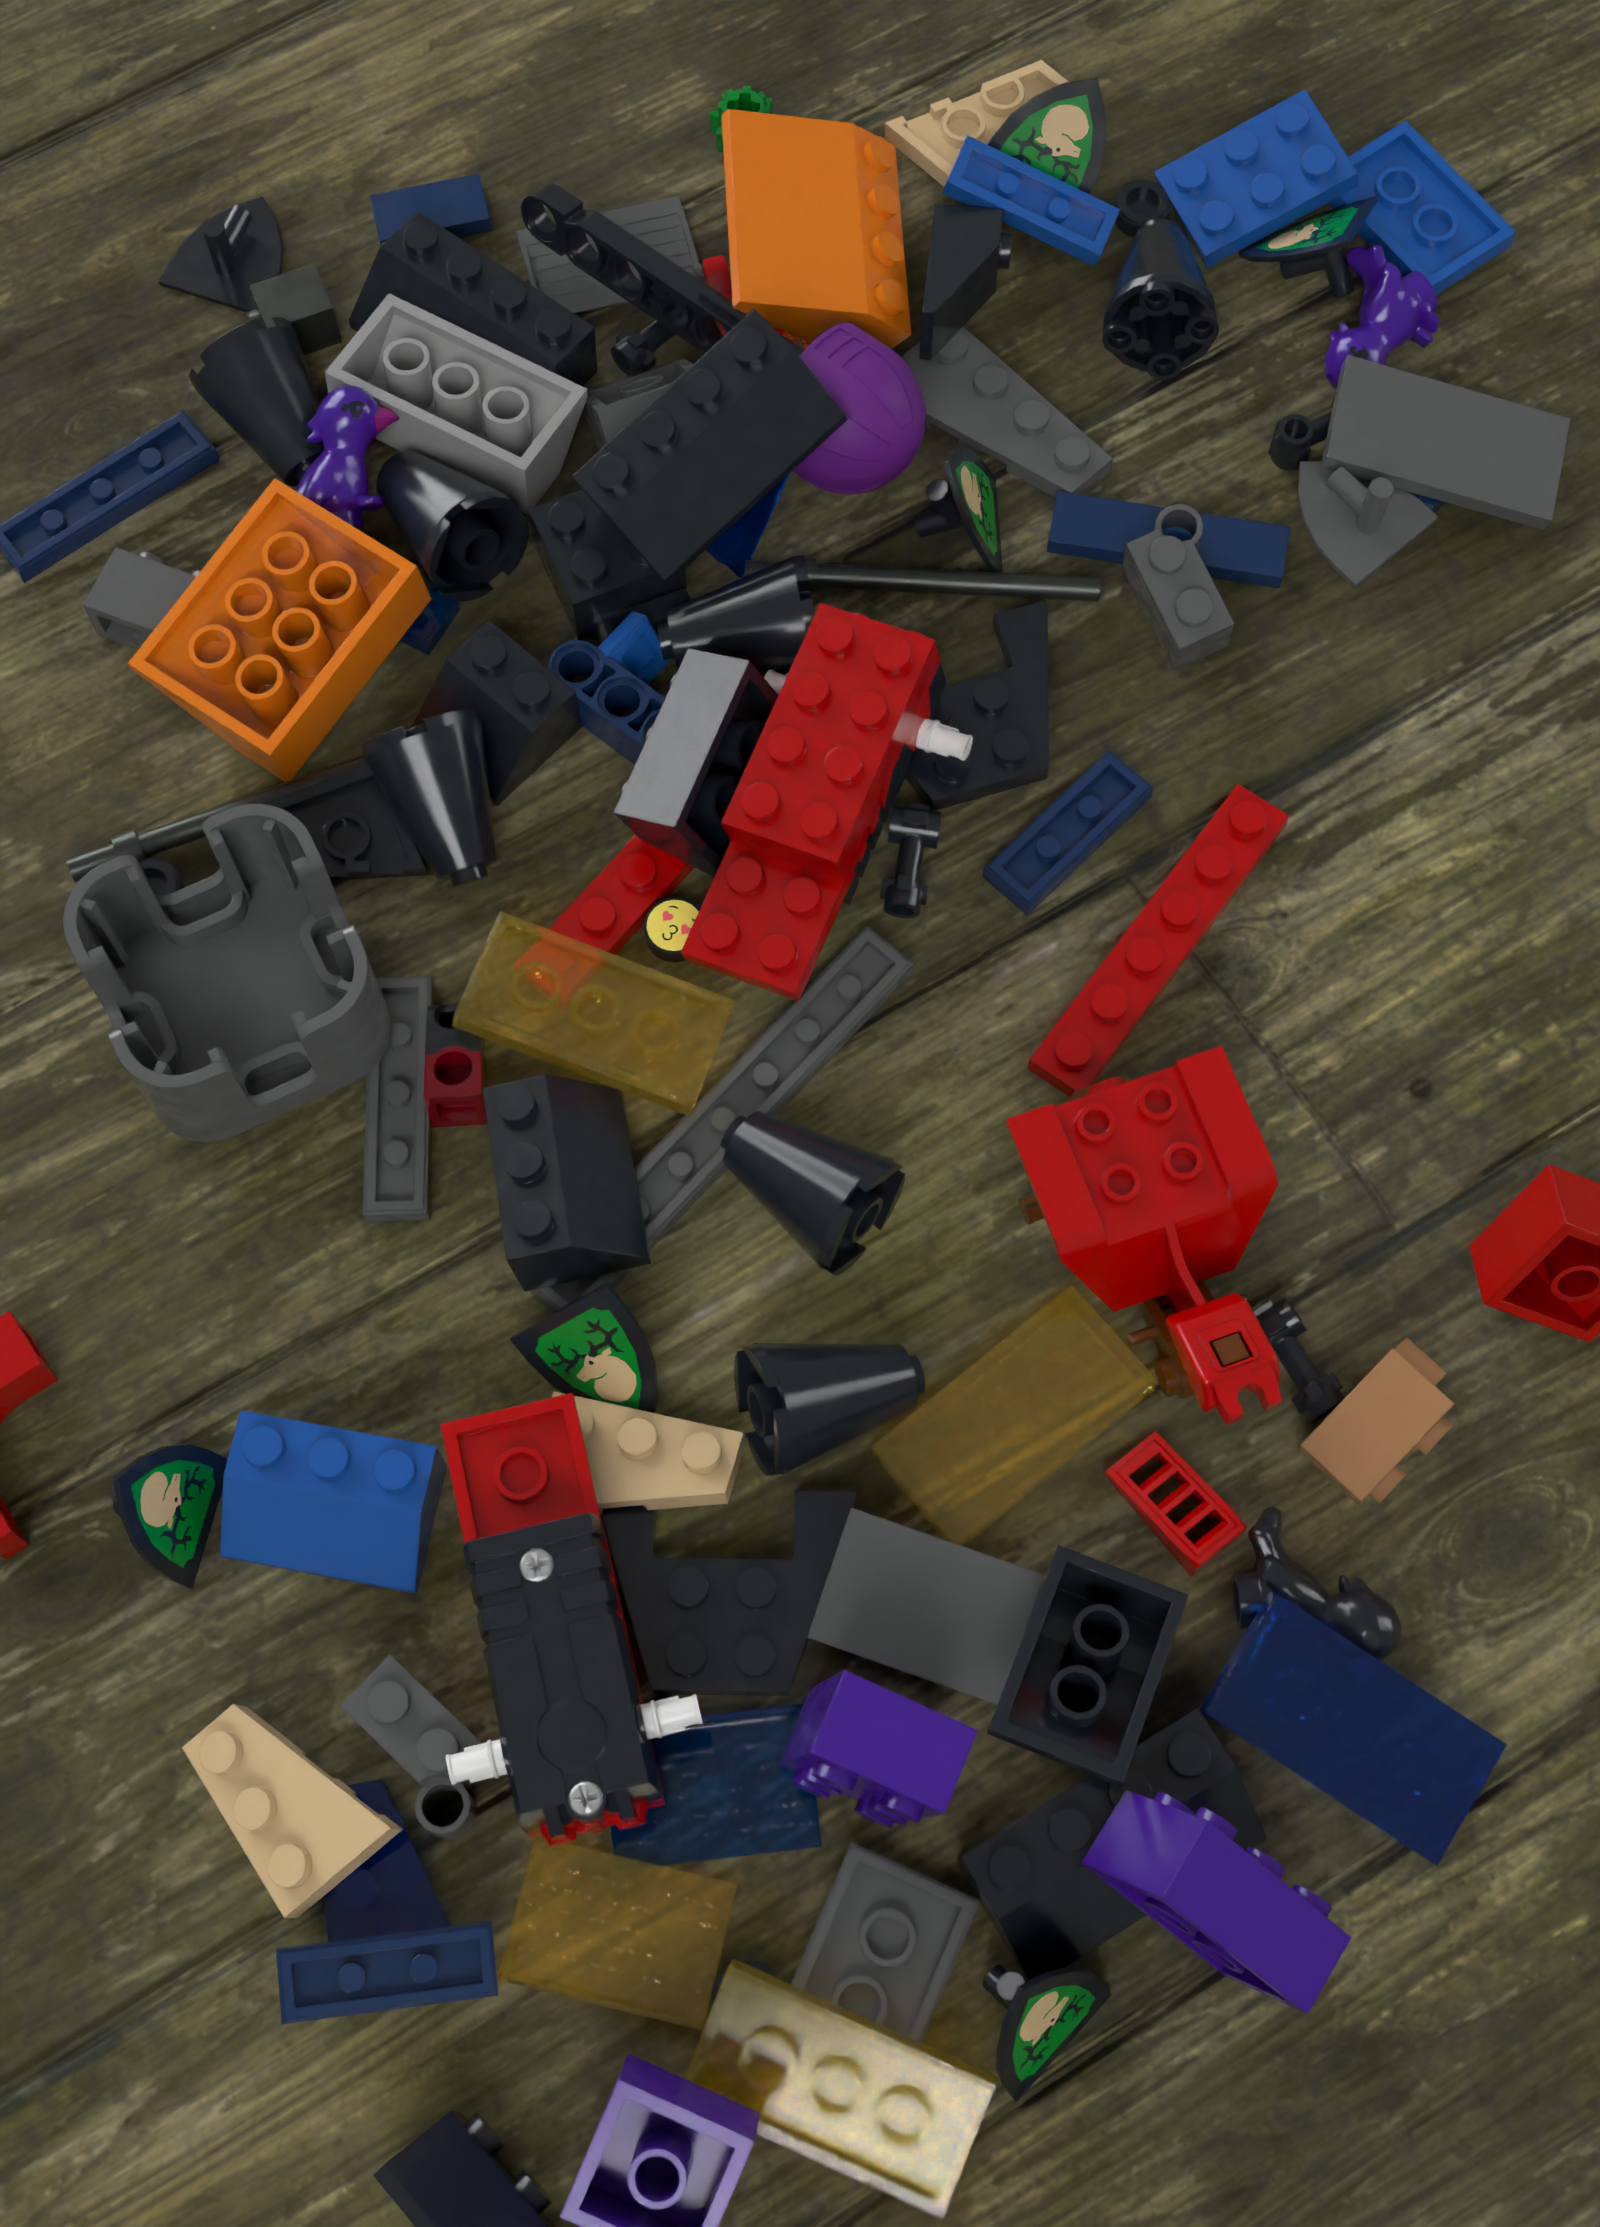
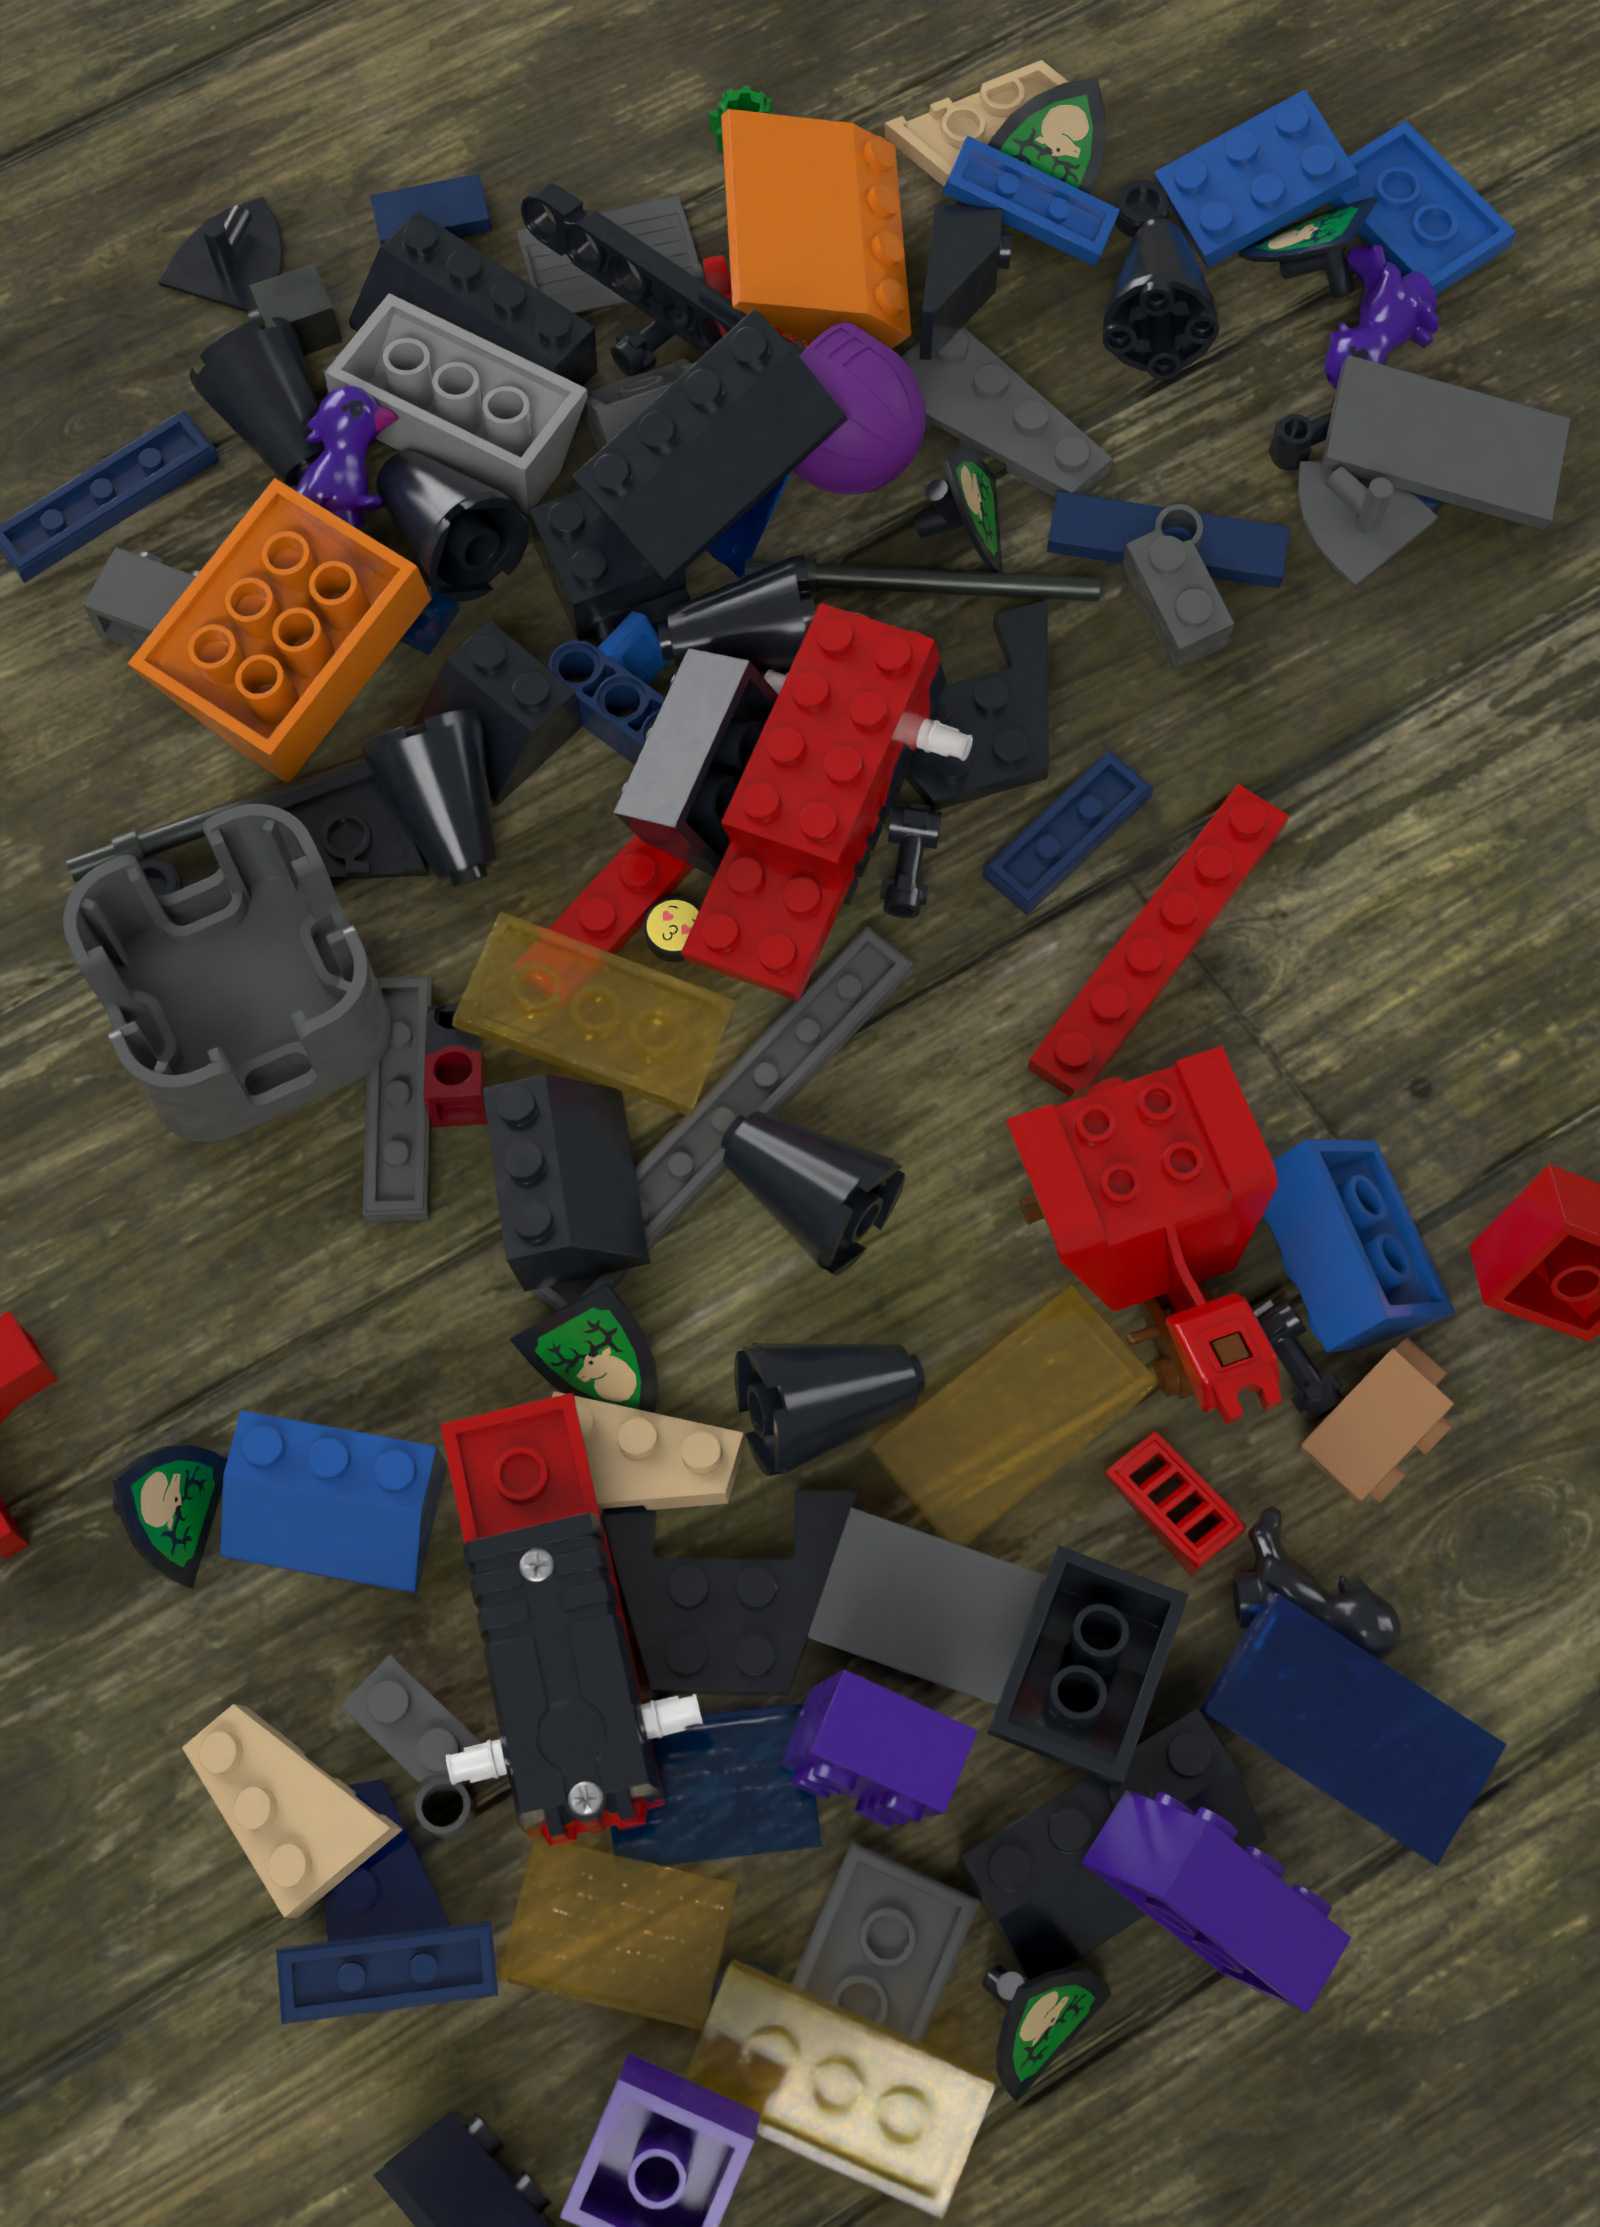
(1352, 1245): none -> blue slope

